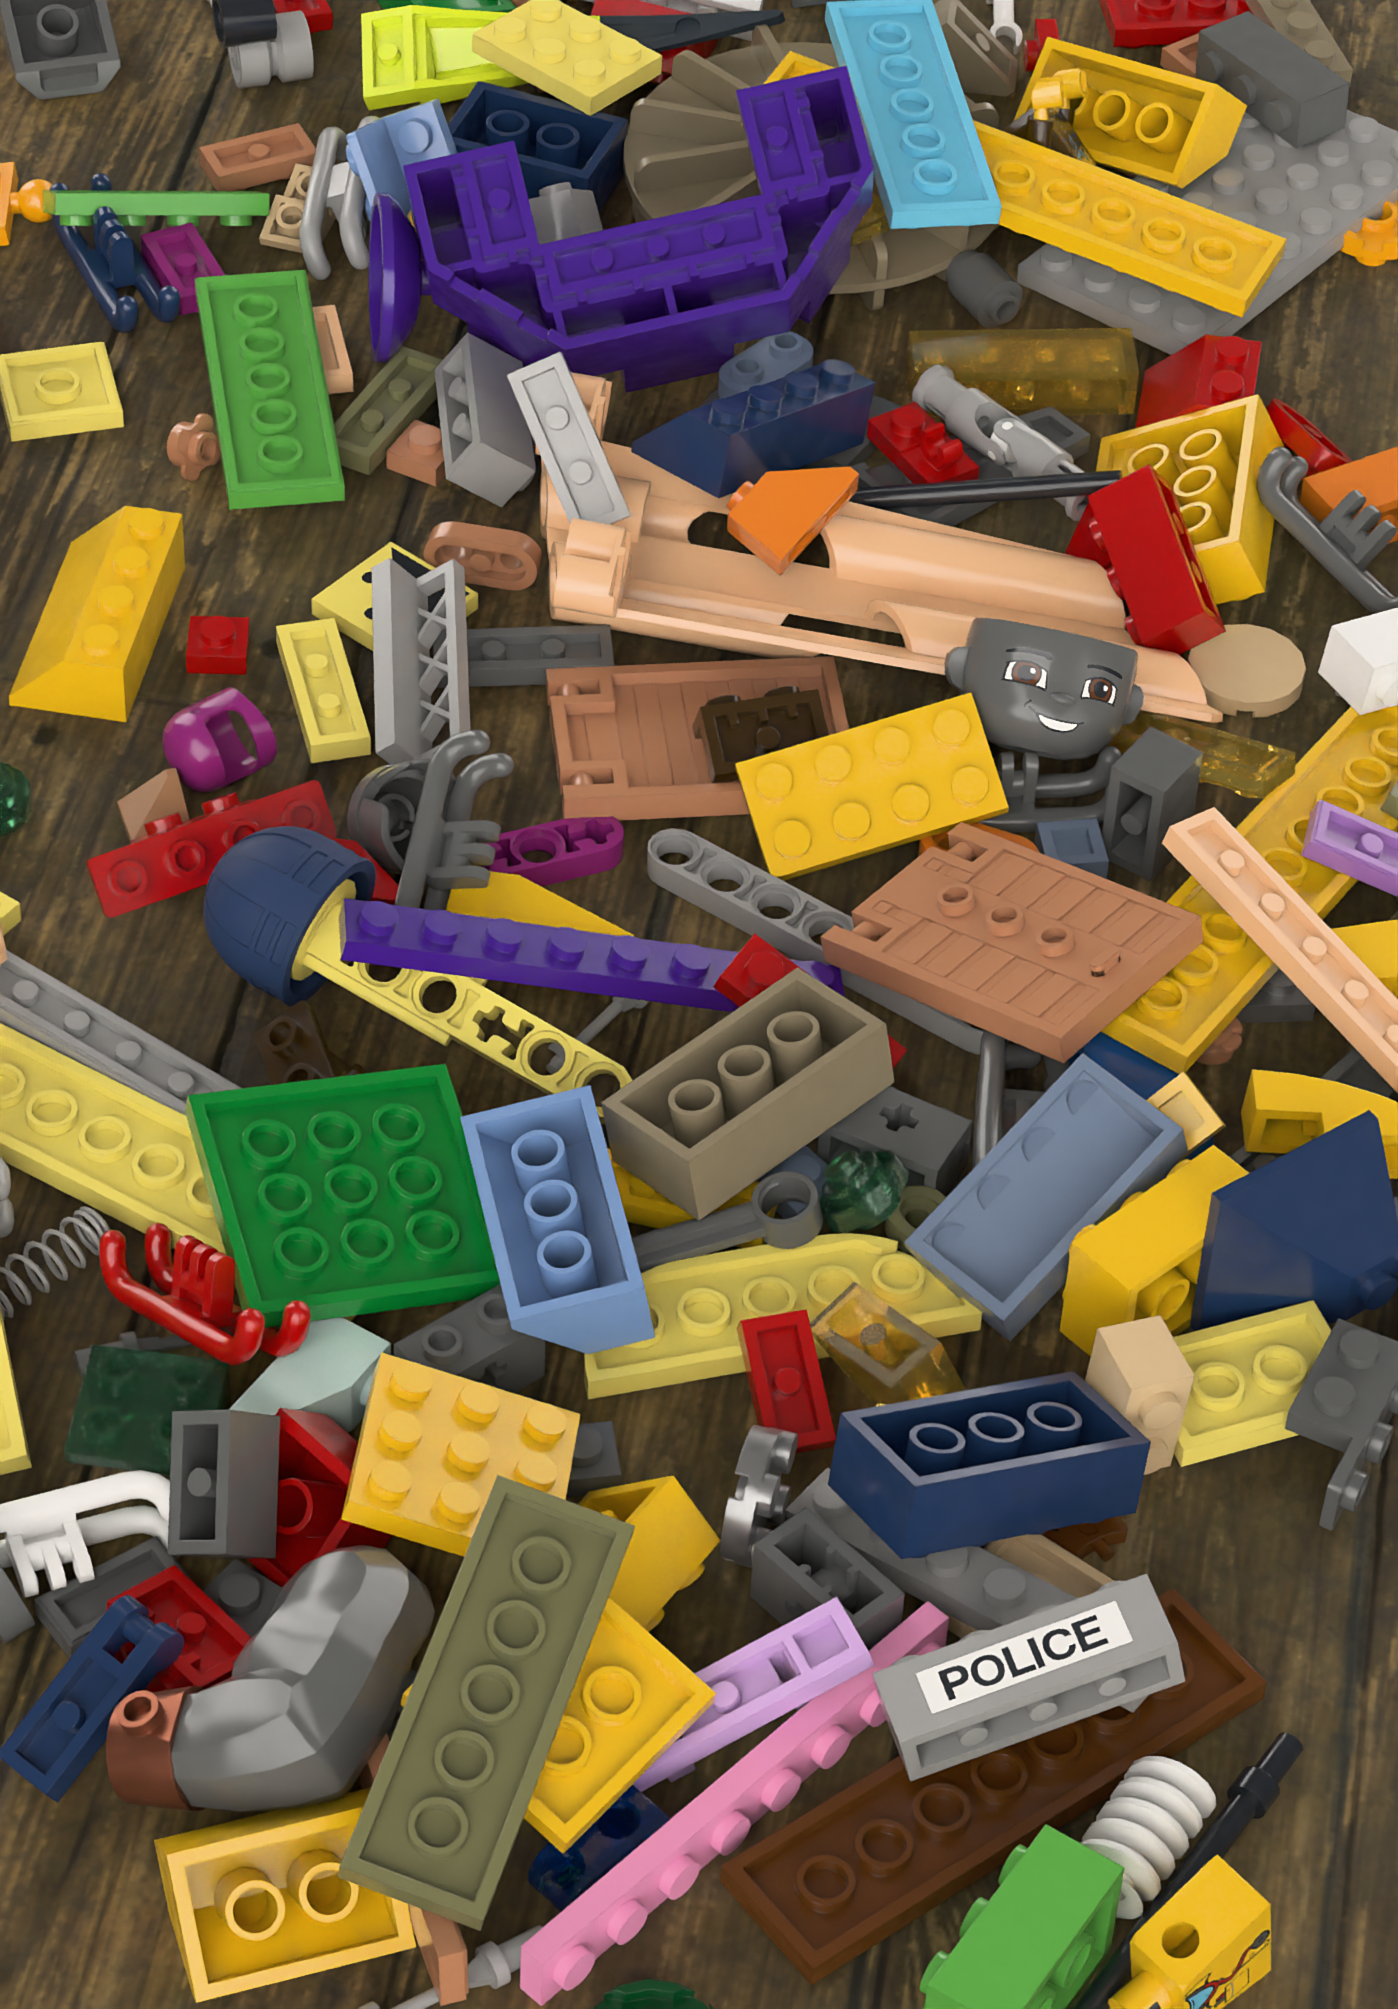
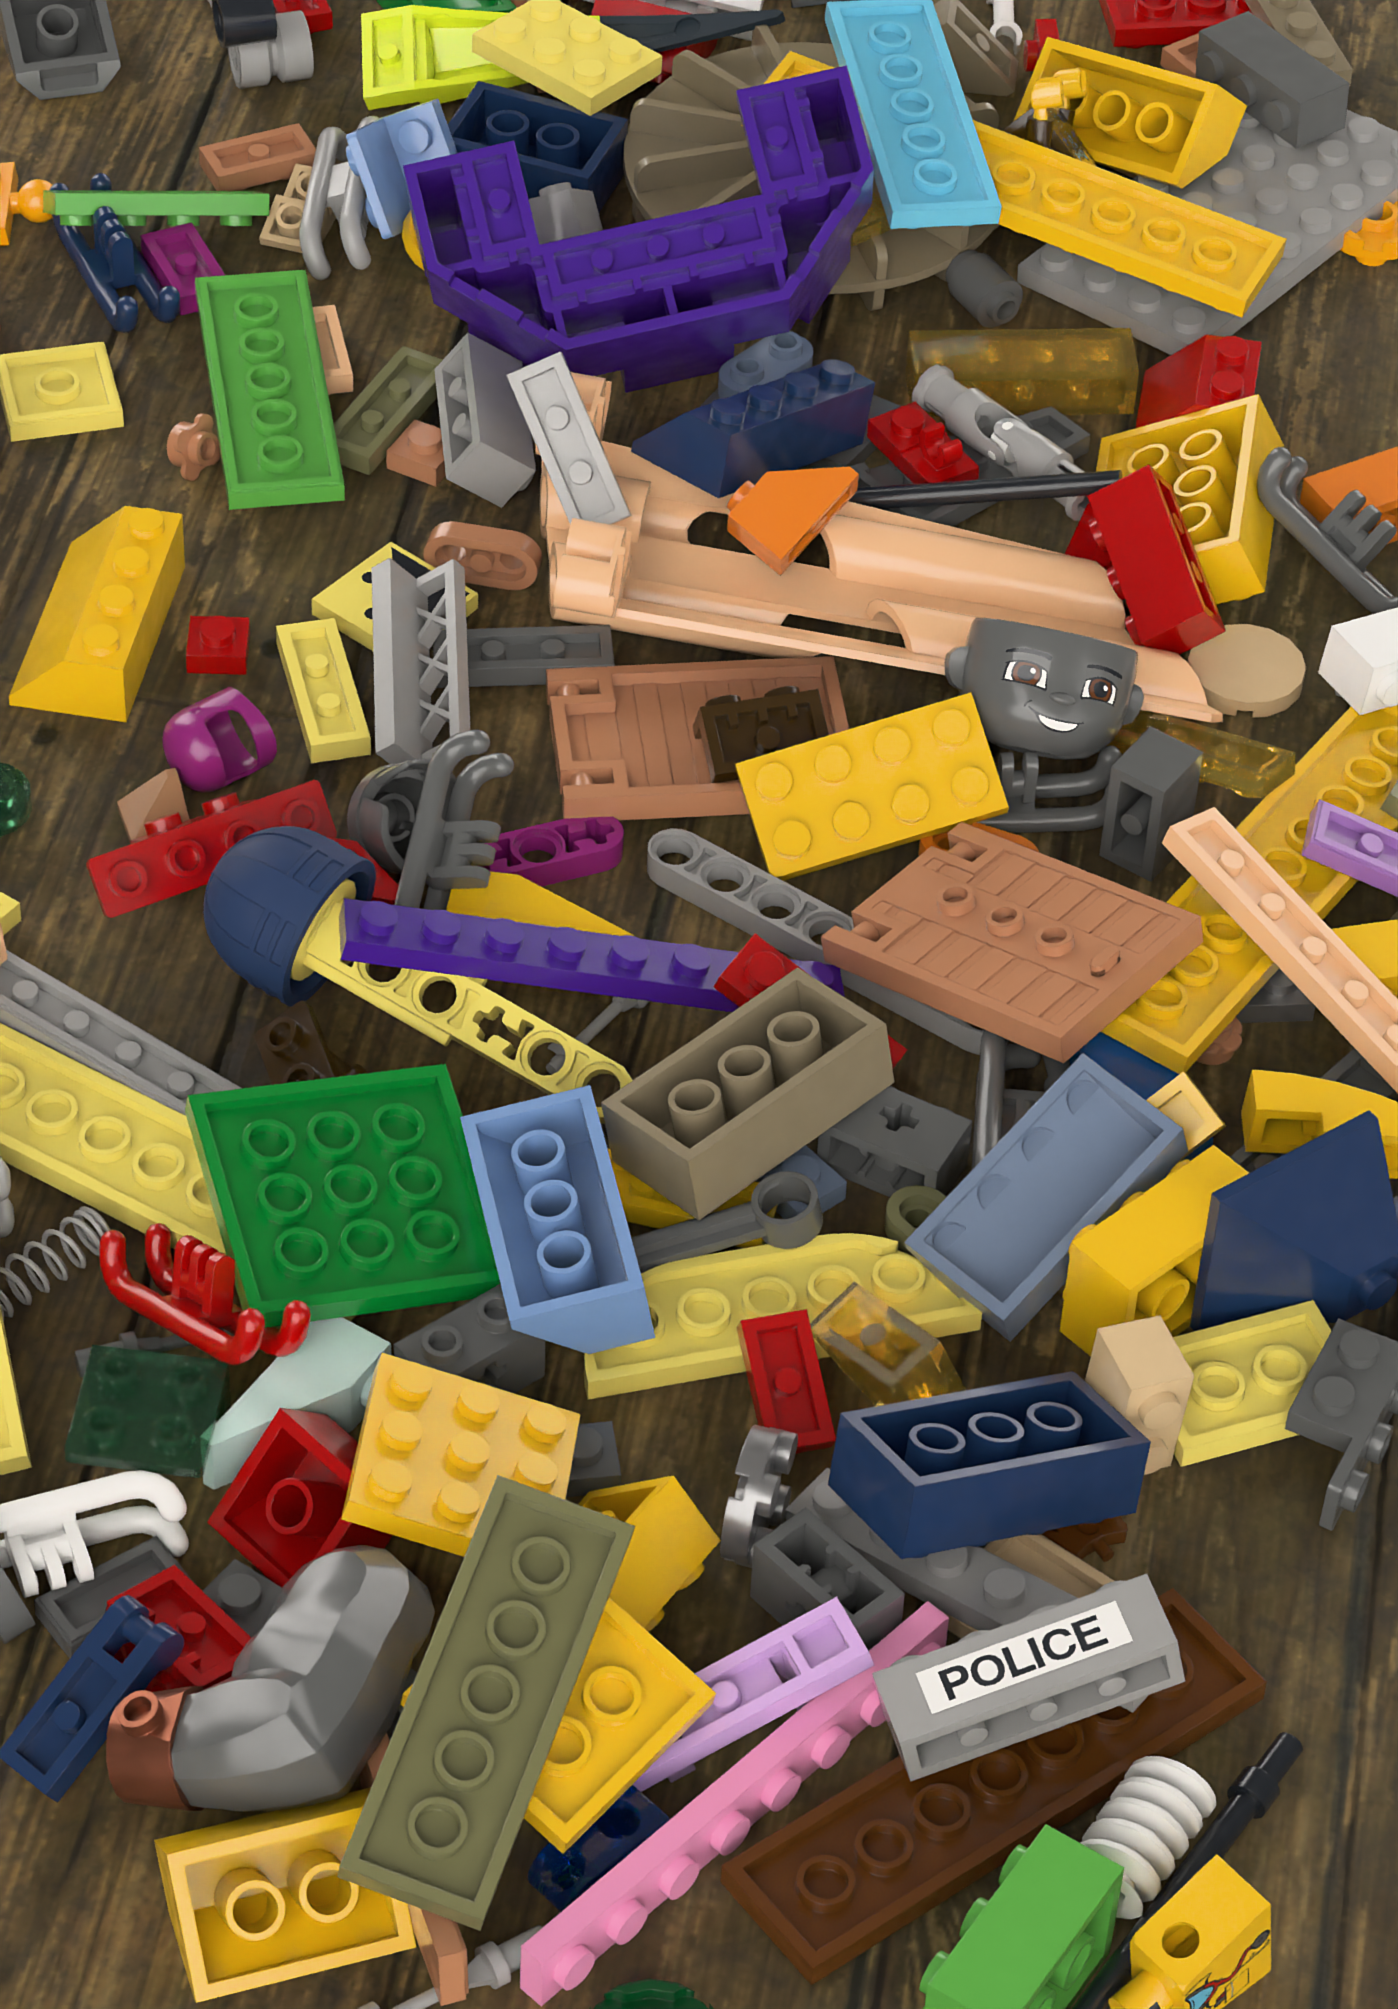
(223, 1484): dark grey brick -> none
(394, 278): dark purple dish -> none
(861, 1189): clear green plate -> none
(1074, 843): sand blue plate -> none
(1305, 438): red plate -> none

